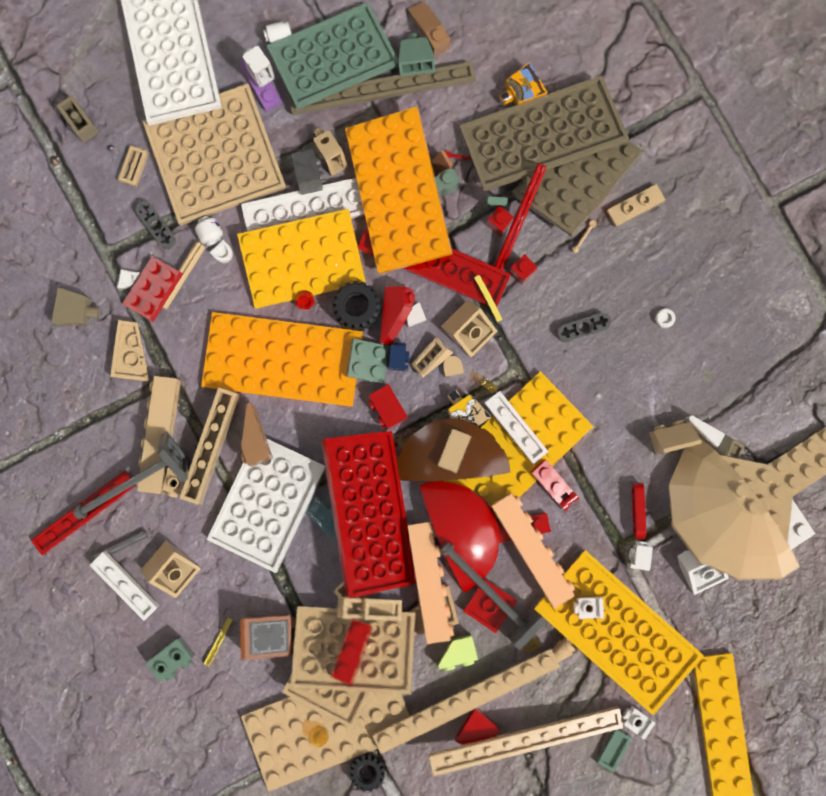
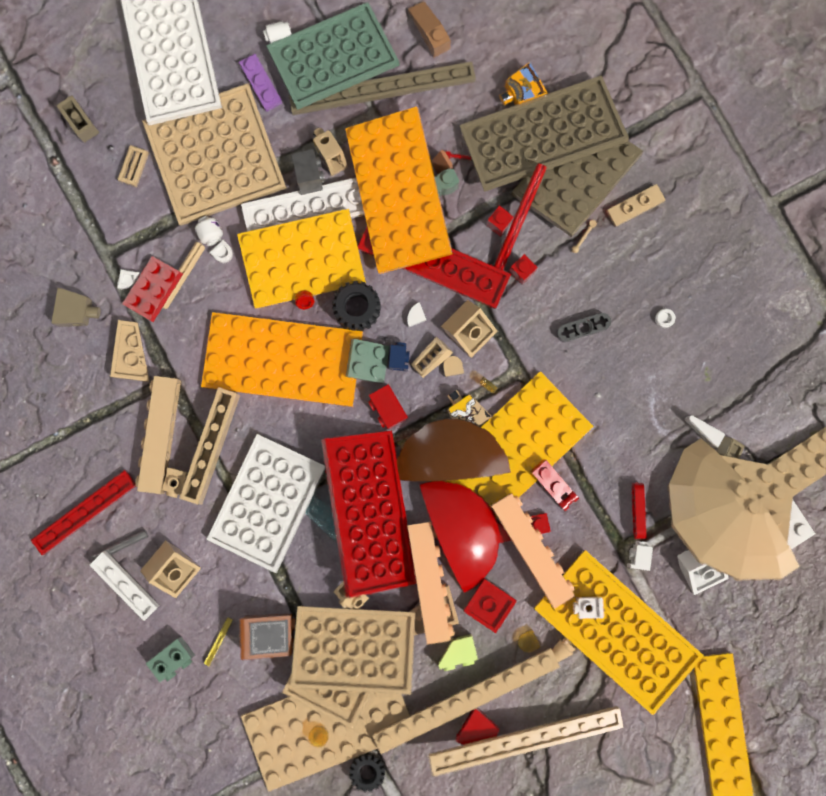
(144, 217): dark grey beam -> none
(171, 455): dark grey tile -> none
(254, 442): medium nougat slope -> none
(258, 66): white brick -> none
(352, 652): red brick -> none
(369, 609): tan slope -> none
(396, 309): red slope -> none
(416, 56): sand green torso -> none
(454, 451): tan tile -> none
(480, 283): light yellow piece -> none
(502, 201): sand green tile -> none
(516, 427): white plate -> none
(525, 628): dark grey tile -> none
(614, 750): sand green tile -> none
(645, 725): white brick -> none
(674, 438): tan slope -> none

